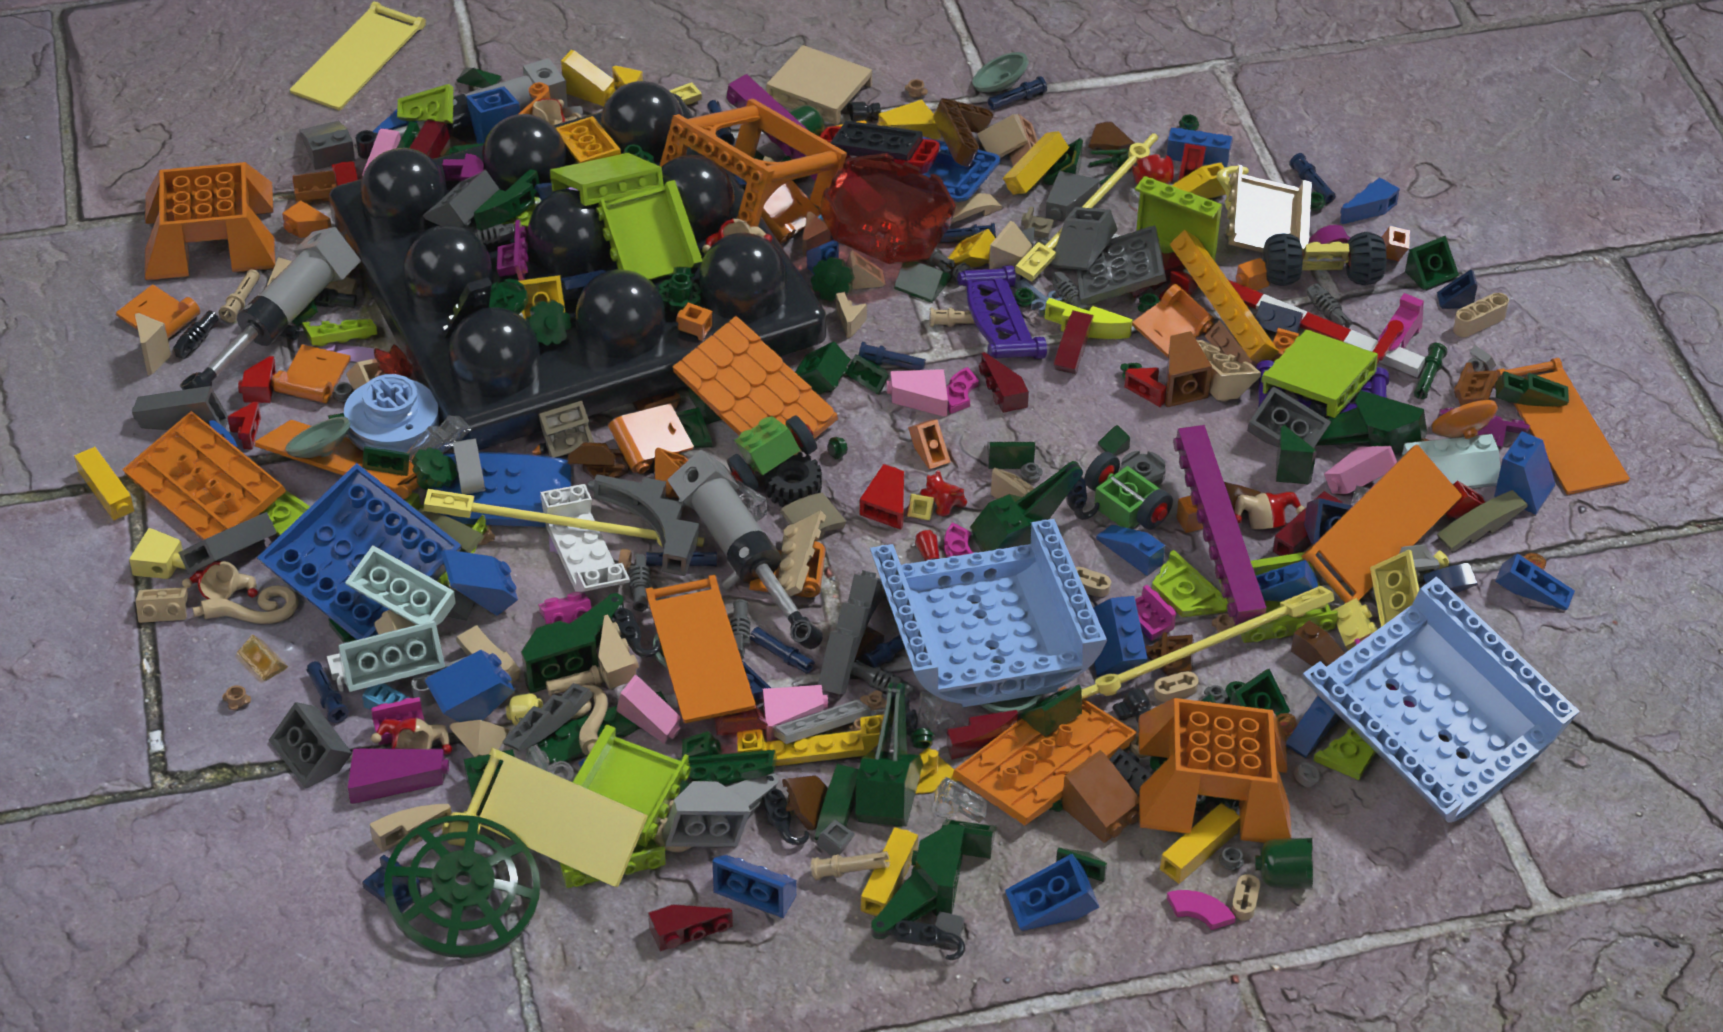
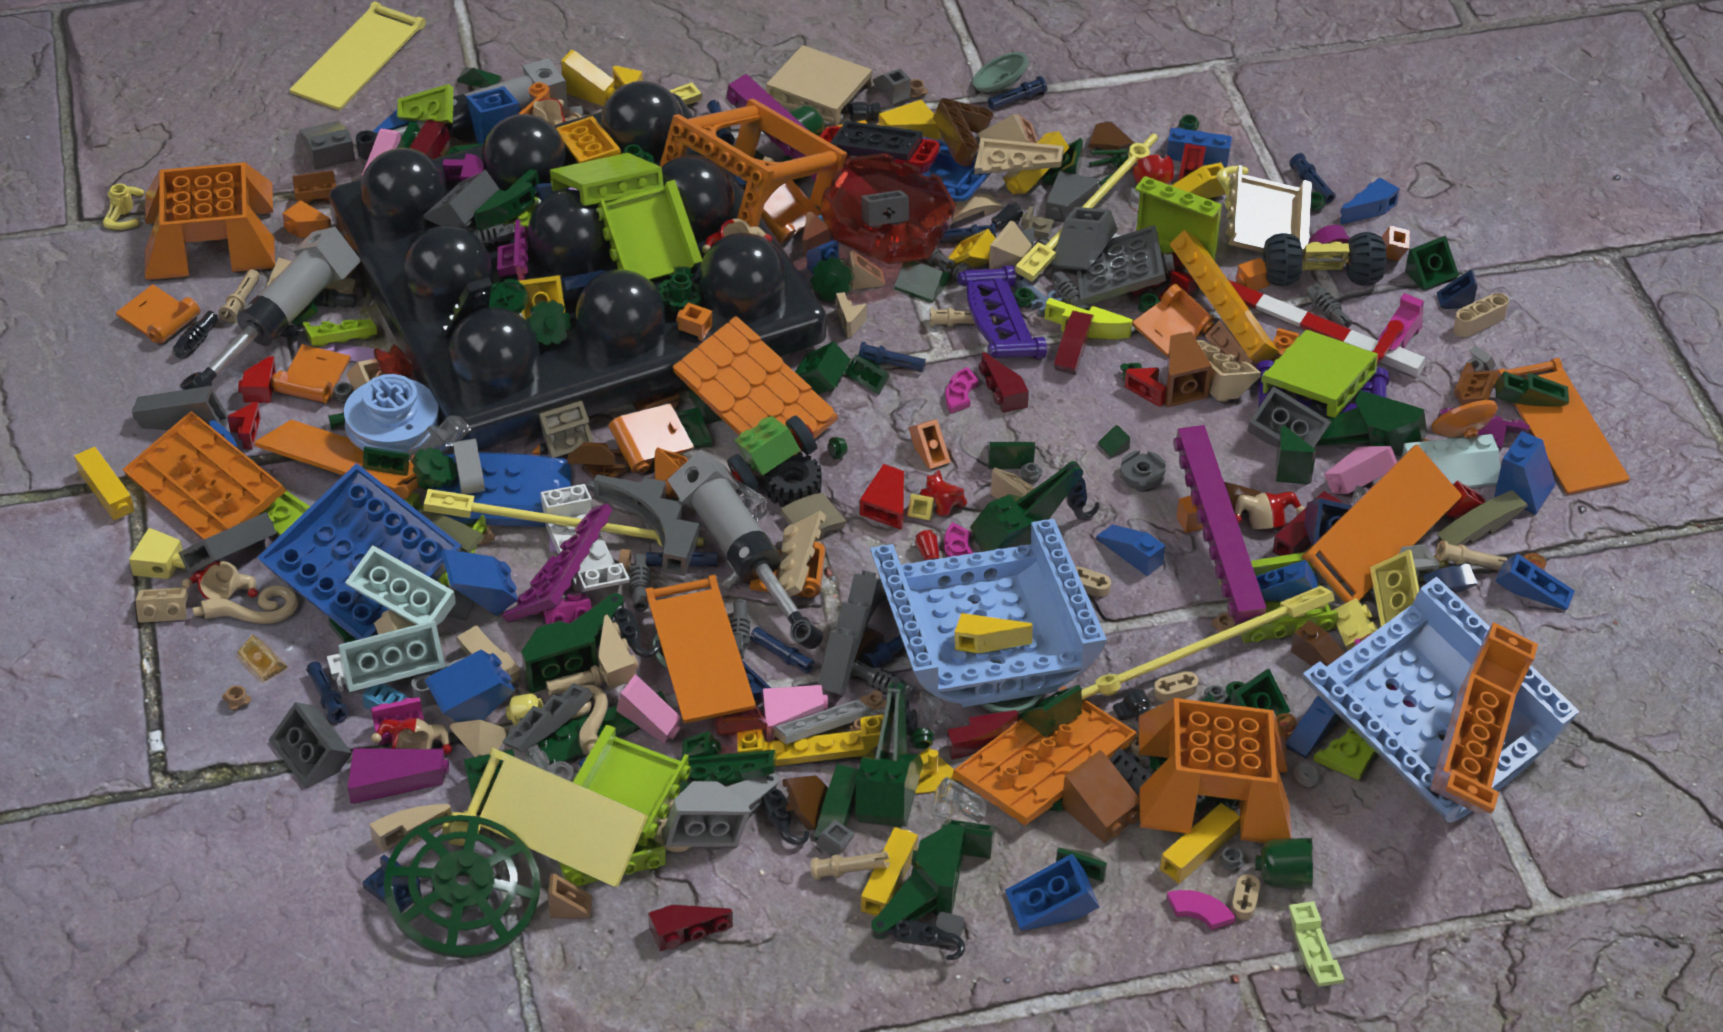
(121, 204): none -> light yellow piece
(153, 342): tan slope -> none
(319, 438): sand green dish -> none
(344, 172): red slope -> none
(558, 572): none -> magenta wing
(567, 899): none -> medium nougat slope
(753, 885): blue slope -> none
(893, 204): none -> dark grey brick
(894, 85): none -> flat silver slope
(919, 390): bright pink slope -> none
(989, 634): none -> yellow slope
(1007, 155): none -> tan wing
(1011, 212): none -> black cone
(1124, 636): blue slope -> none
(1125, 494): brick -> none
(1154, 614): dark pink bracket -> none
(1168, 263): none -> dark grey plate
(1170, 644): reddish brown slope -> none
(1187, 589): lime wing -> none
(1274, 317): dark blue bracket -> none
(1313, 946): none -> yellowish green slope
(1433, 364): dark green pin -> none
(1461, 554): none -> tan pin
(1482, 719): none -> orange slope

